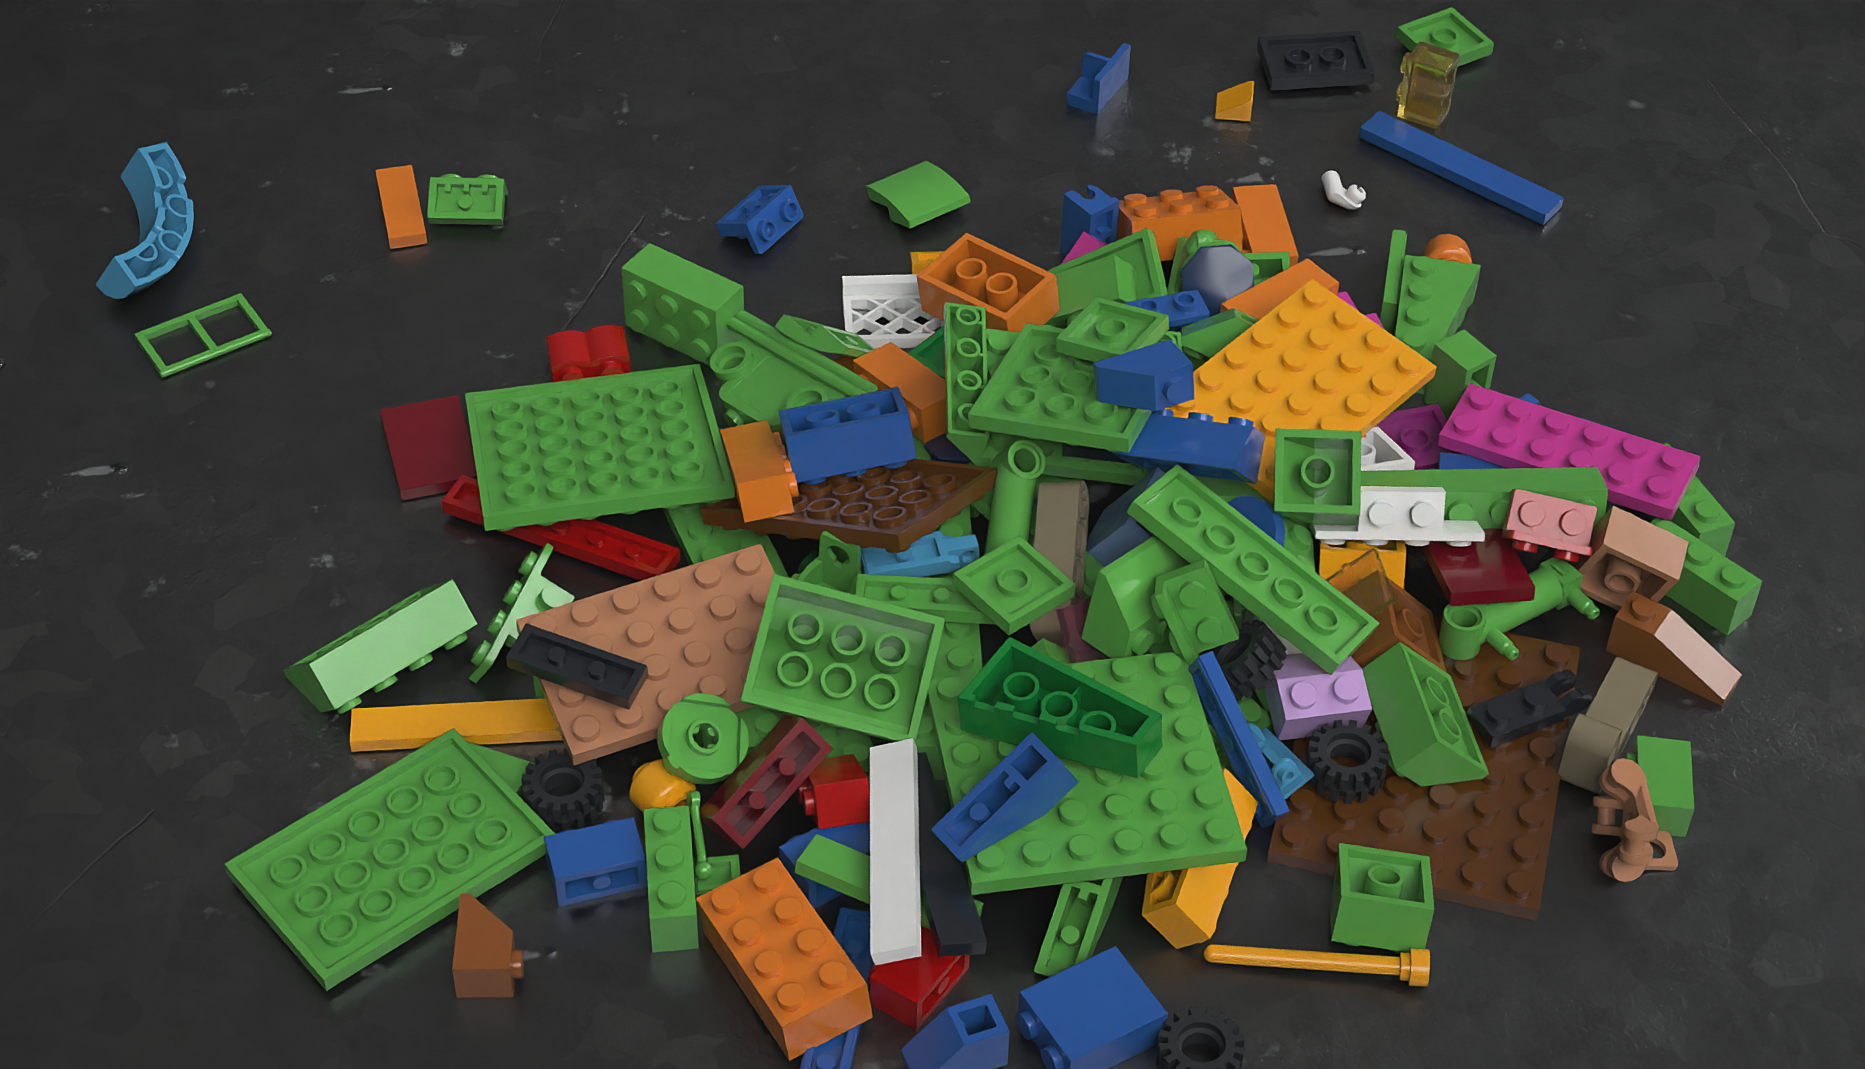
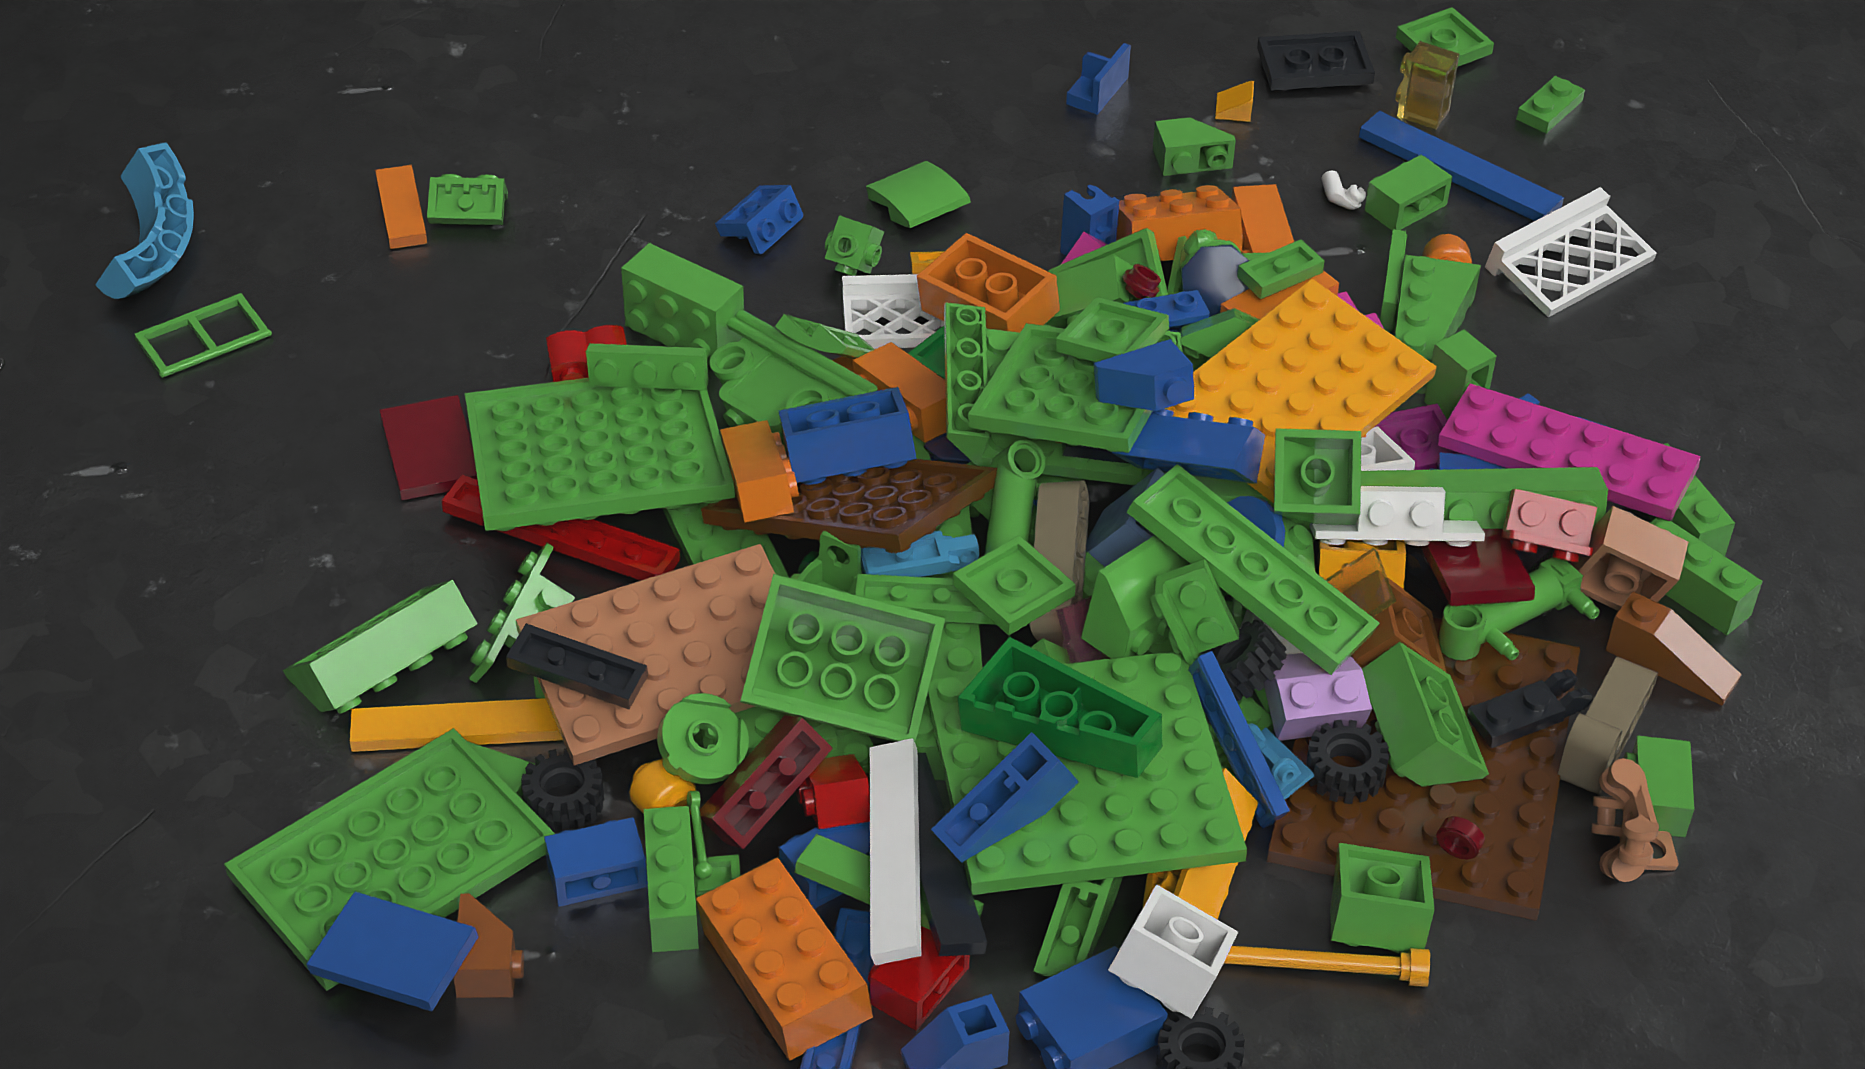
(393, 951): none -> blue tile
(647, 366): none -> bright green plate
(853, 246): none -> bright green brick
(1141, 281): none -> dark red plate
(1173, 952): none -> white brick
(1191, 147): none -> bright green slope
(1280, 269): none -> bright green plate
(1408, 193): none -> bright green brick
(1460, 837): none -> dark red tile
(1550, 104): none -> bright green plate
(1553, 234): none -> white fence

